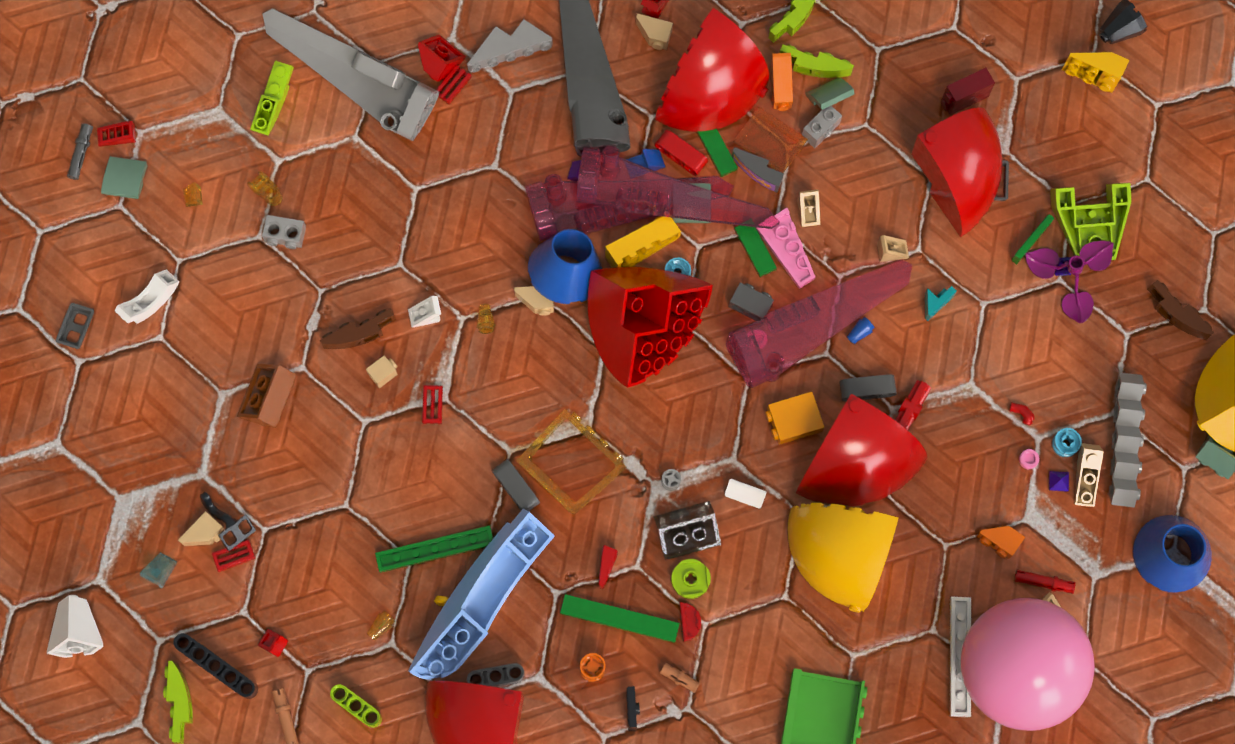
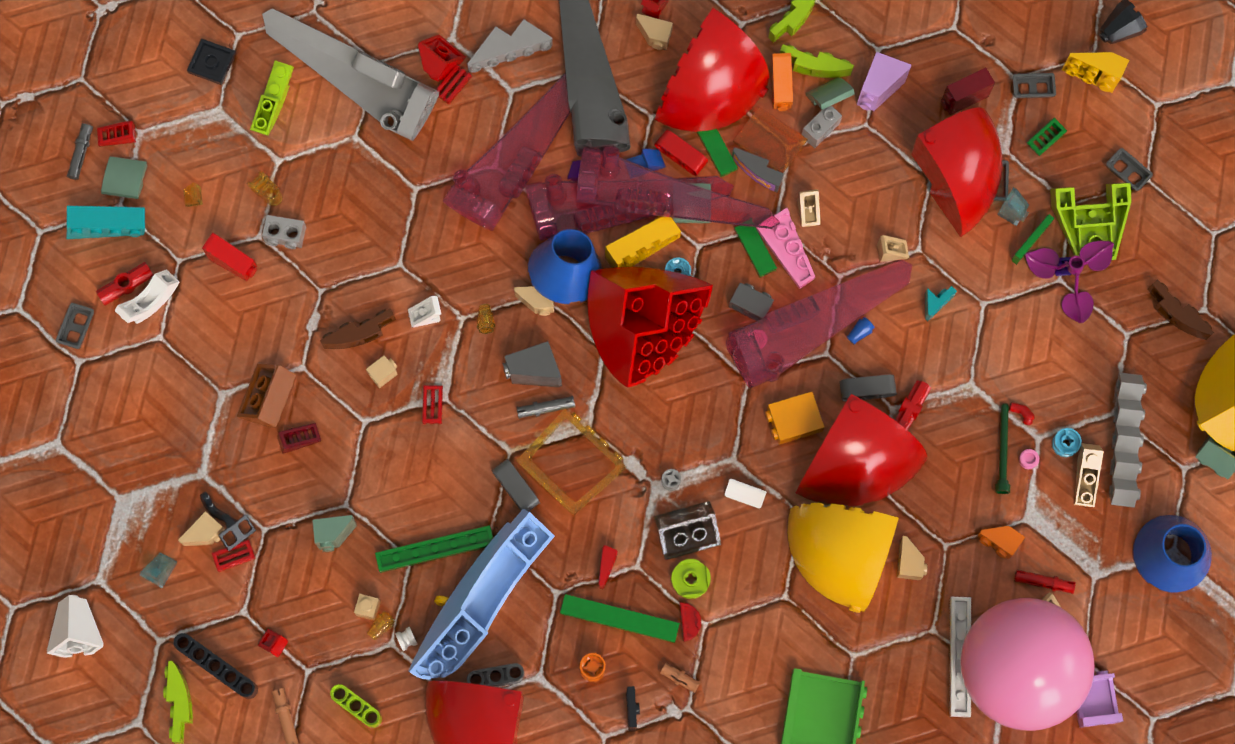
(104, 222): none -> teal wedge
(114, 290): none -> red piece
(211, 61): none -> black plate
(229, 257): none -> red slope
(296, 431): none -> dark red slope
(332, 531): none -> sand green slope
(367, 607): none -> tan brick
(406, 638): none -> white wheel
(510, 162): none -> clear pink panel
(533, 367): none -> dark grey slope
(545, 407): none -> dark grey pin
(882, 81): none -> lavender slope
(910, 561): none -> tan slope
(1002, 485): none -> dark green piece
(1014, 208): none -> clear light blue slope
(1032, 79): none -> dark grey piece
(1055, 123): none -> green slope
(1058, 481): dark purple slope -> none
(1100, 704): none -> lavender panel
(1132, 166): none -> dark grey piece

